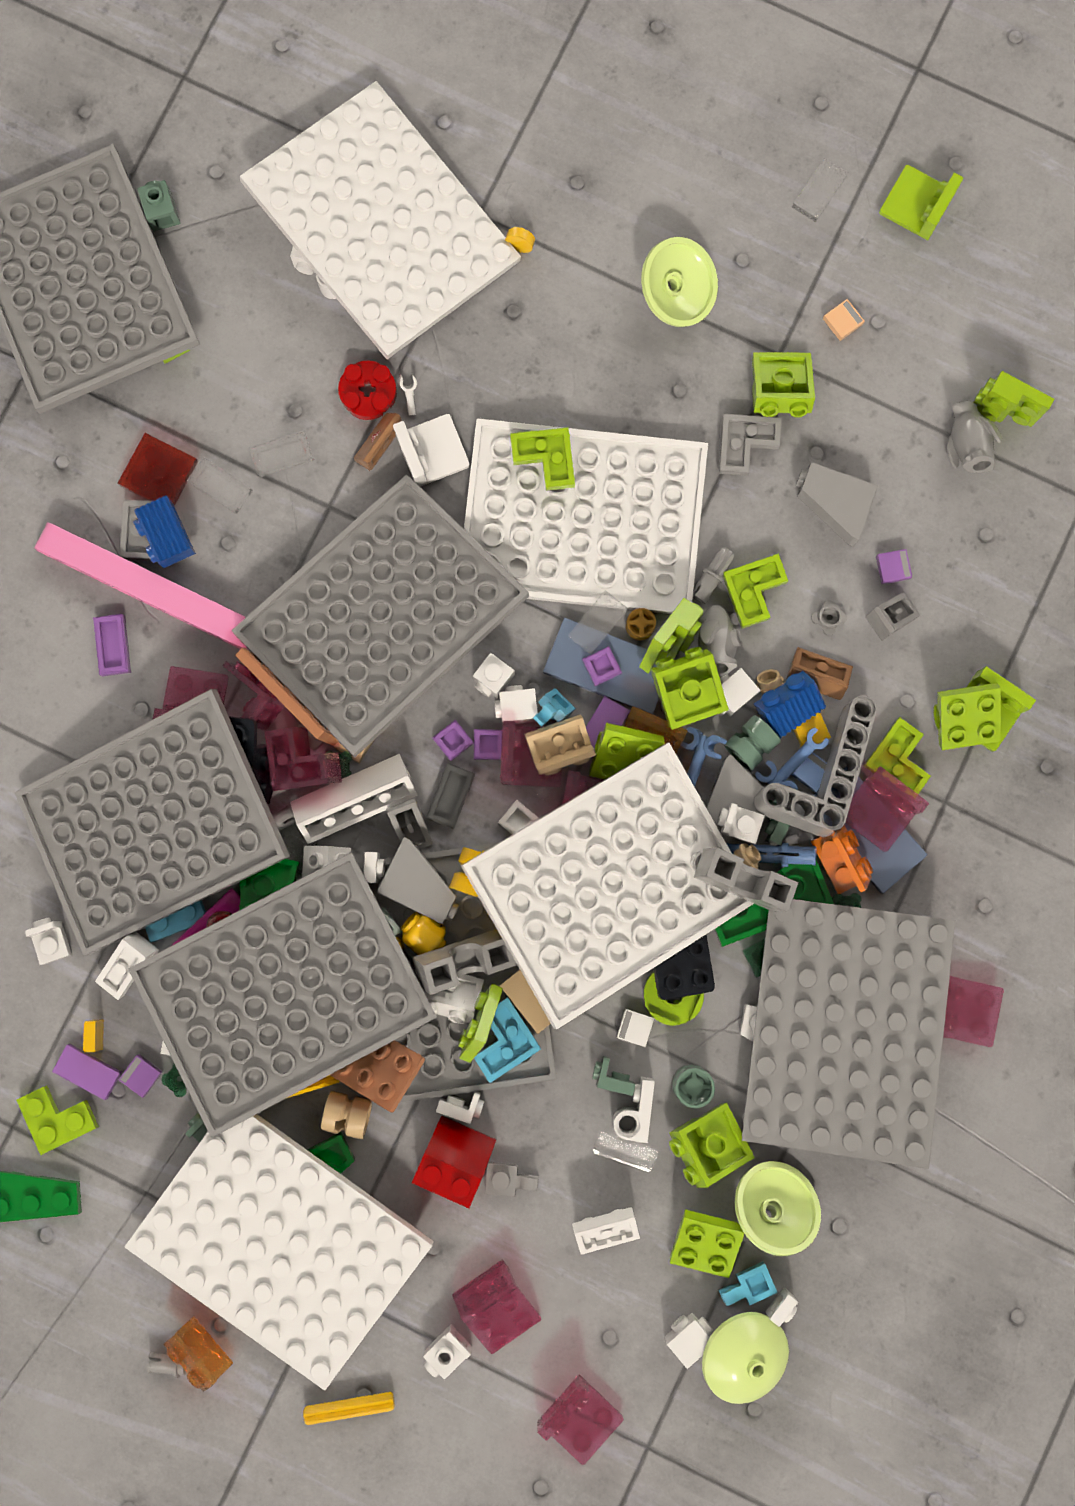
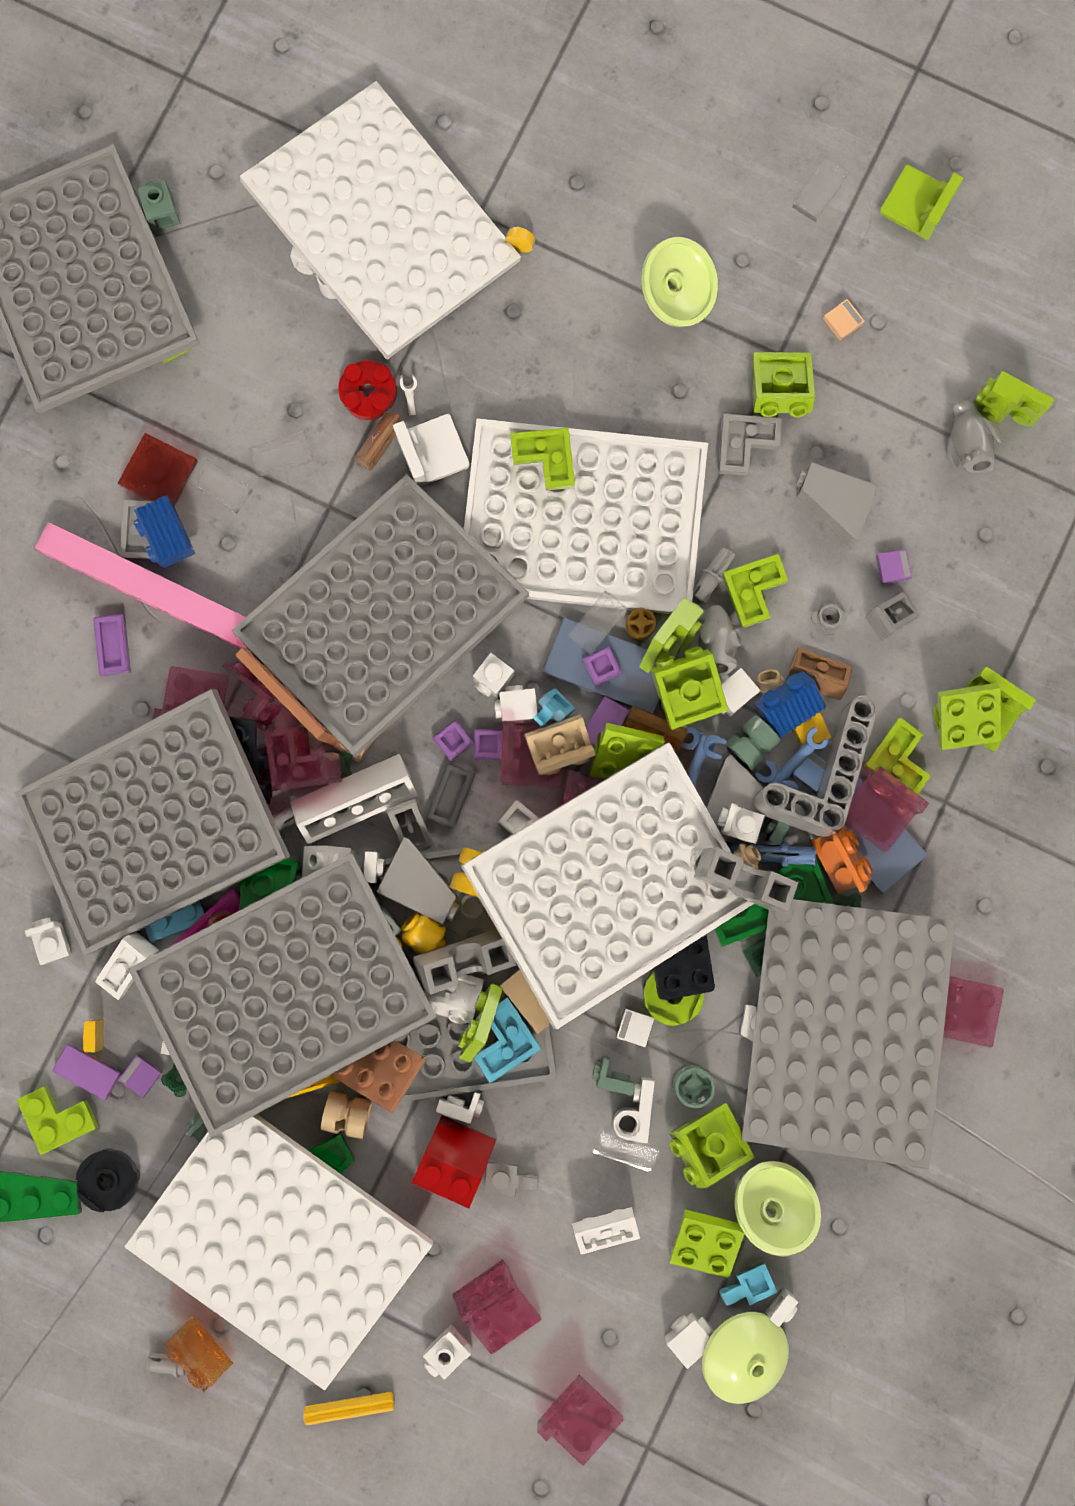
(89, 1181): none -> black plate

